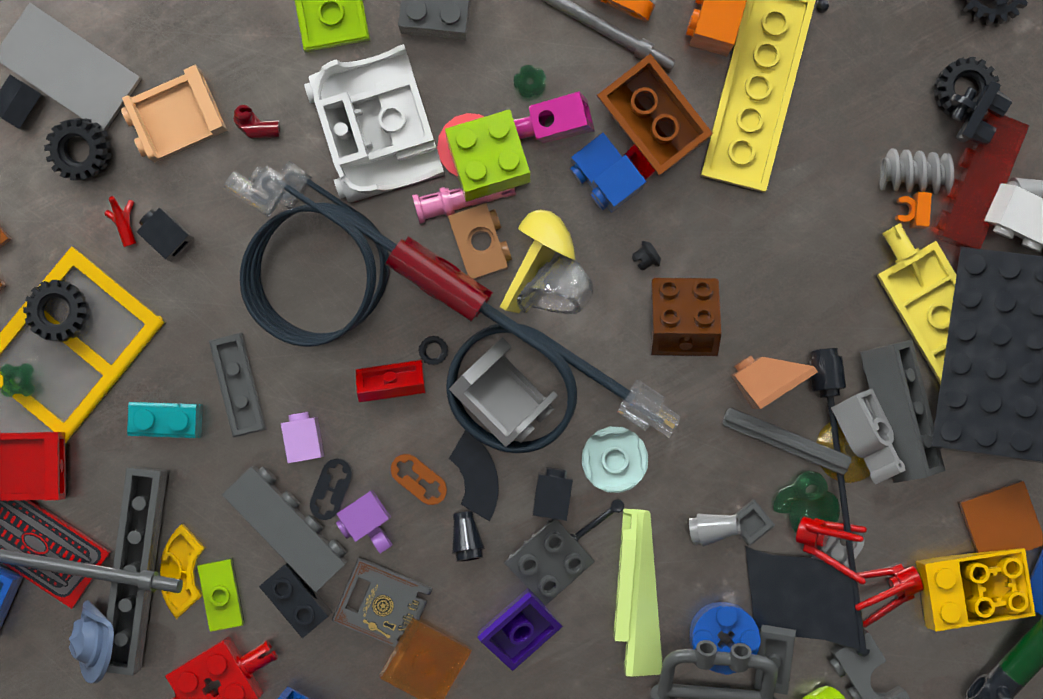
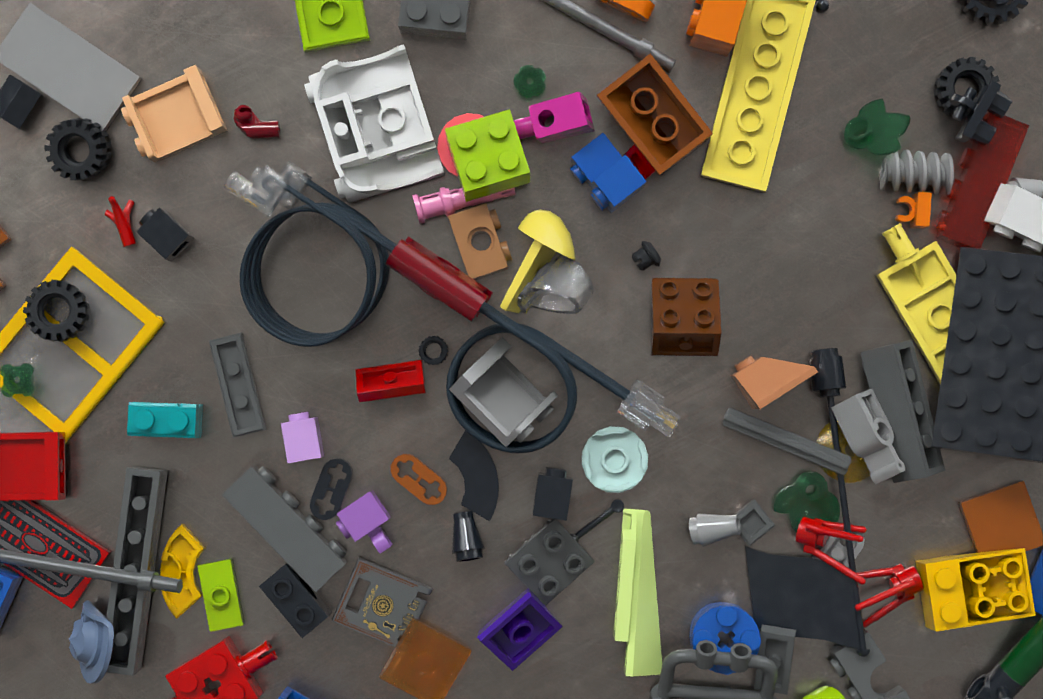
(879, 127): none -> clear green plate

